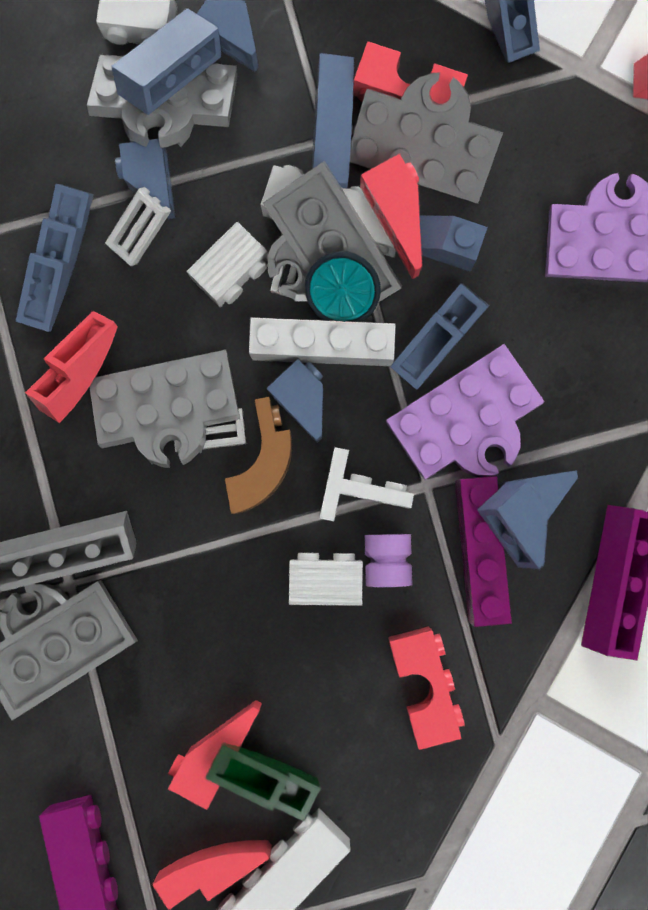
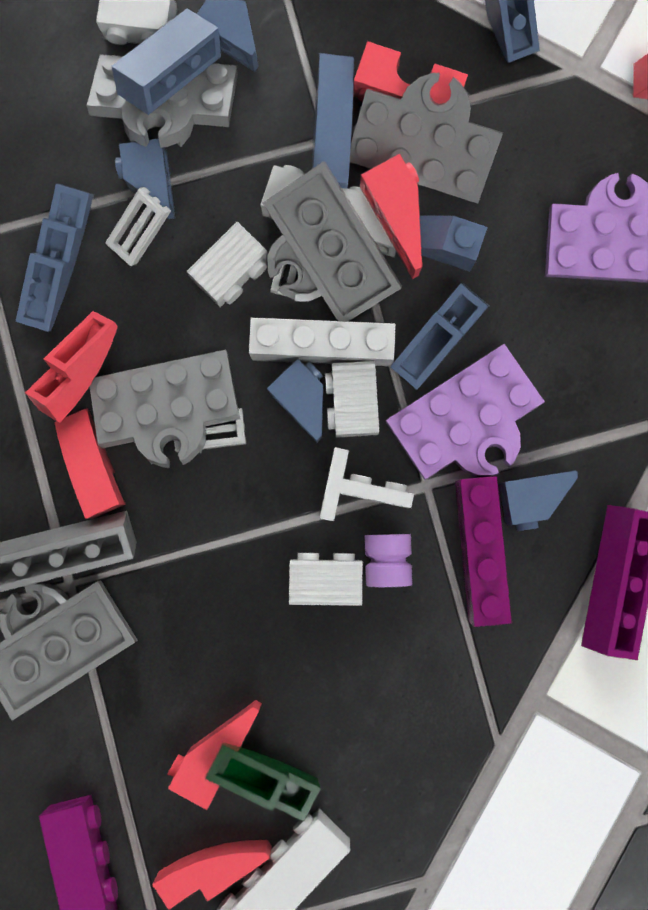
(88, 465): none -> coral slope
(270, 467): medium nougat arch -> none
(342, 287): teal wheel -> none
(354, 399): none -> white brick
(435, 718): coral arch -> none
(518, 522): sand blue slope -> none

